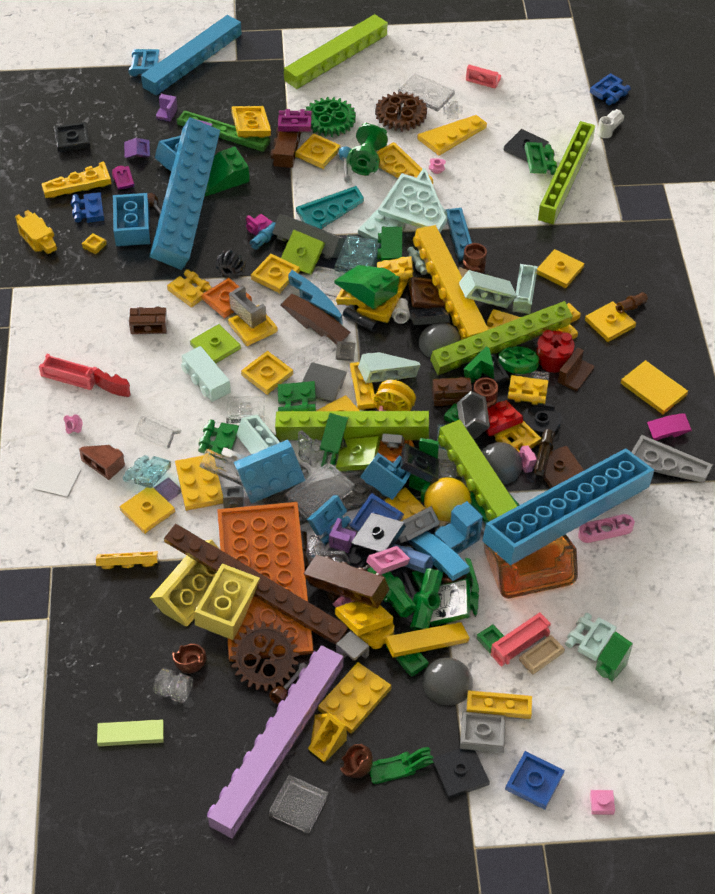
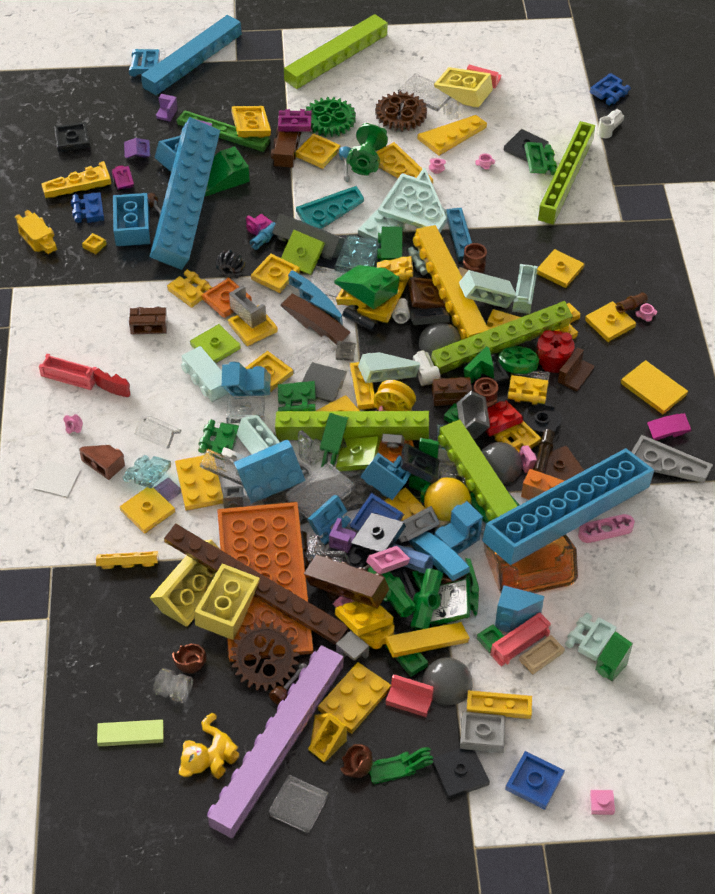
(198, 757): none -> yellow animal
(244, 381): none -> dark azure brick
(410, 695): none -> coral panel
(427, 370): none -> white piece
(465, 85): none -> light yellow slope
(485, 161): none -> bright pink plate
(516, 608): none -> dark azure slope
(537, 483): none -> orange brick
(646, 312): none -> bright pink plate

